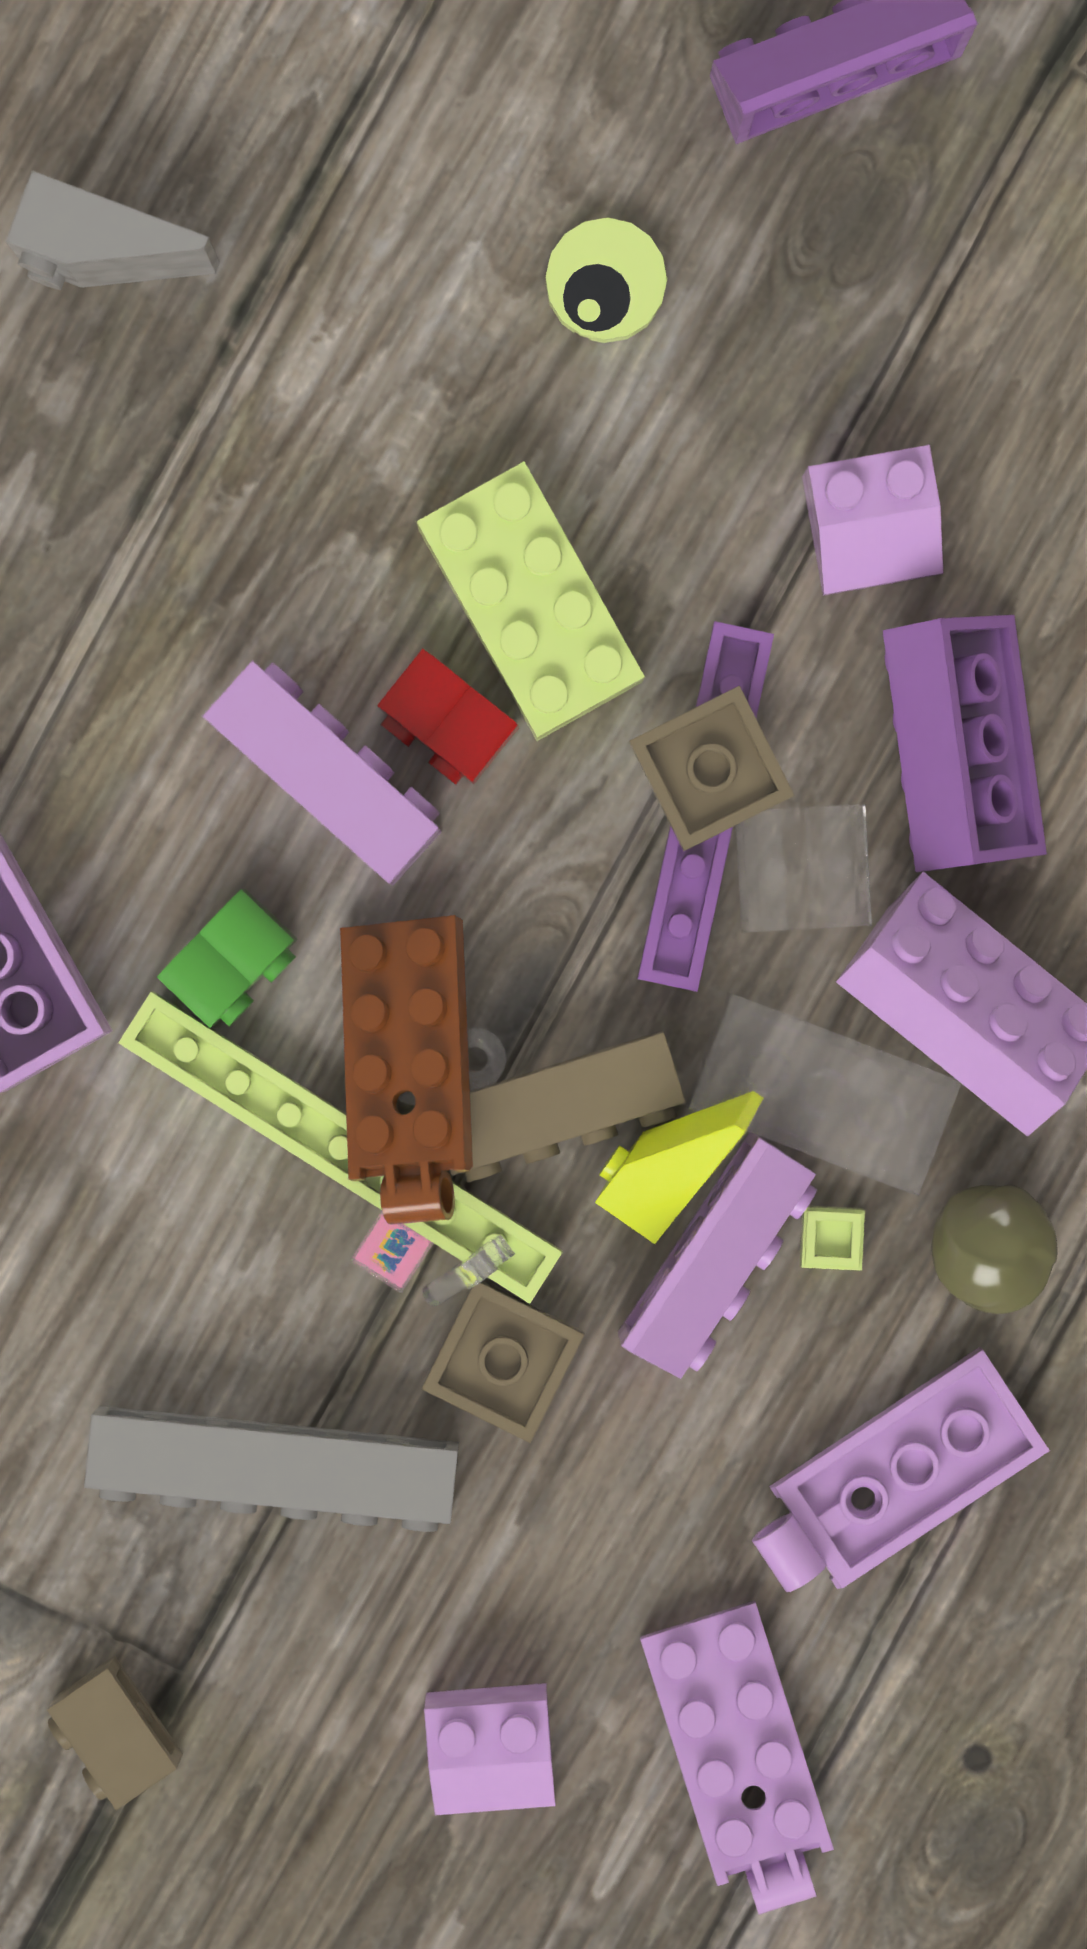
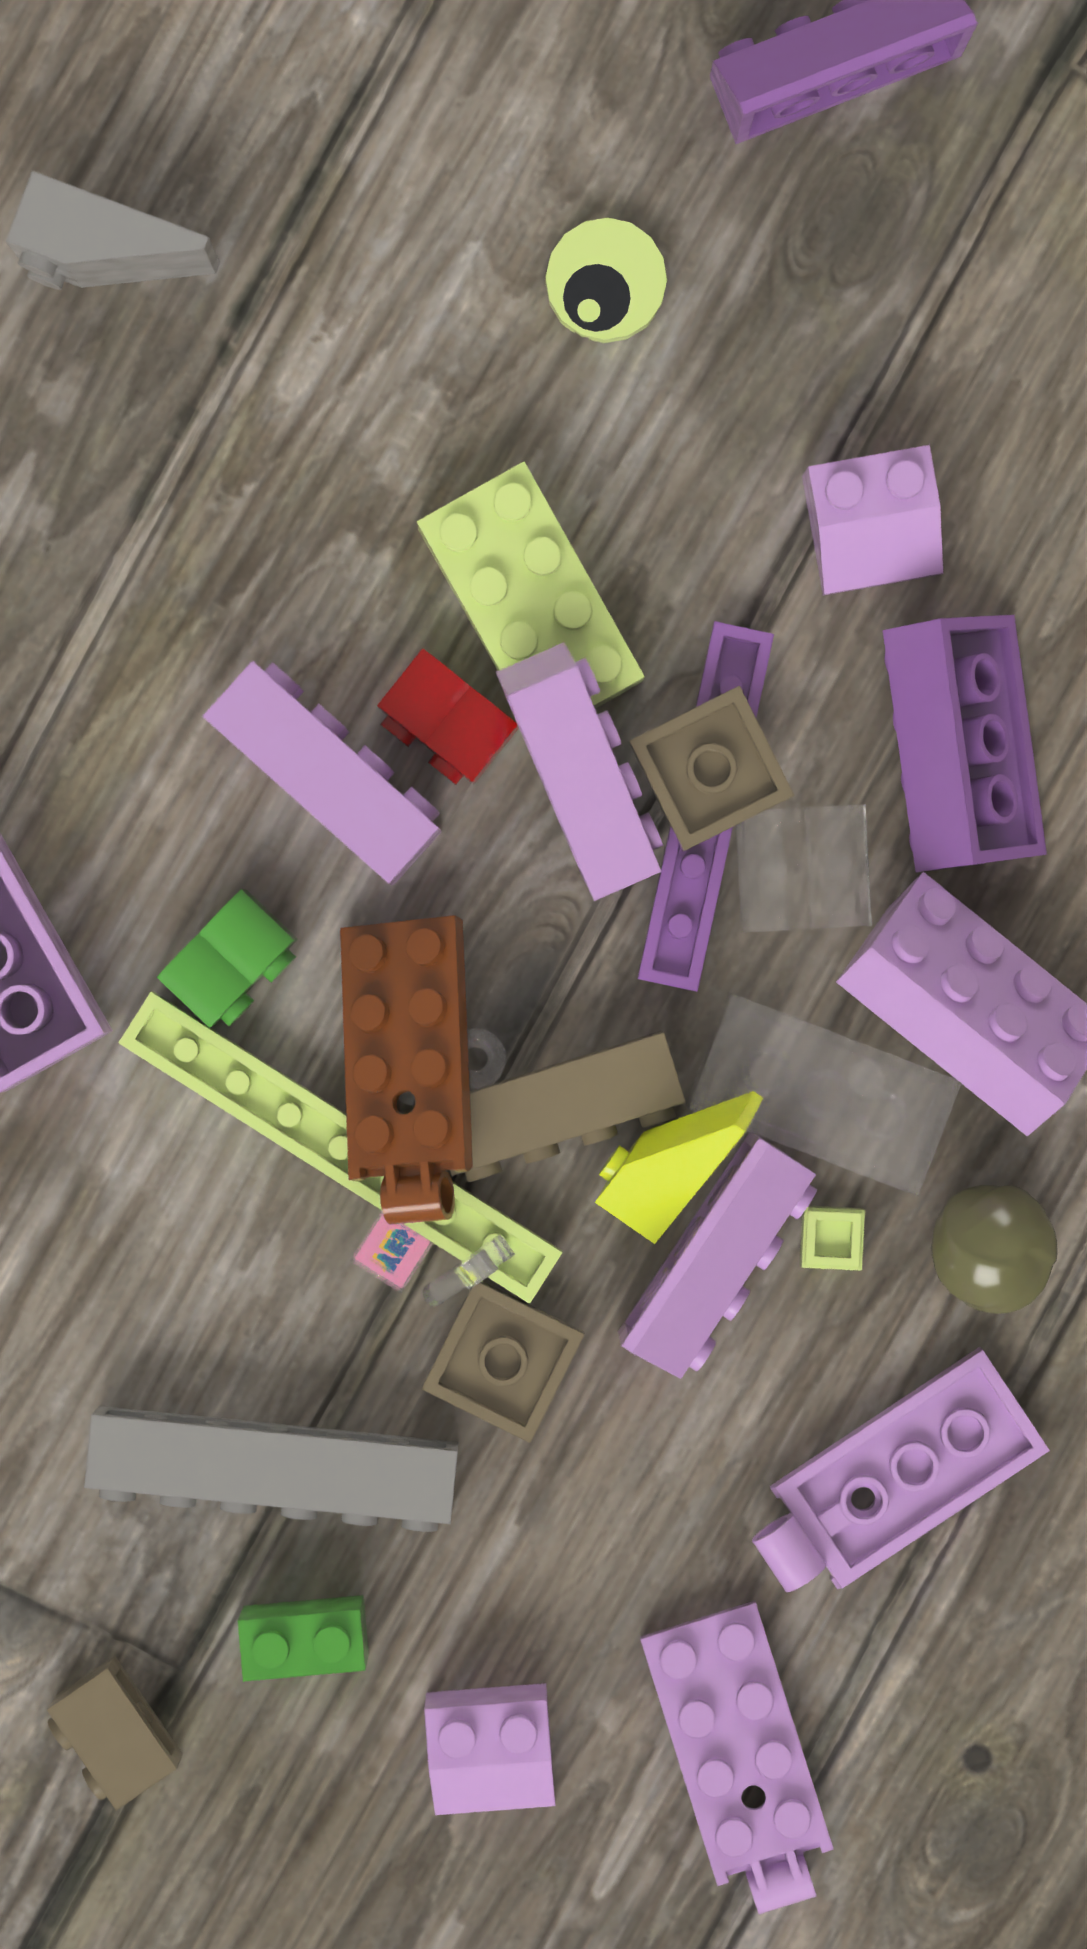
(303, 1638): none -> bright green brick
(580, 771): none -> lavender brick

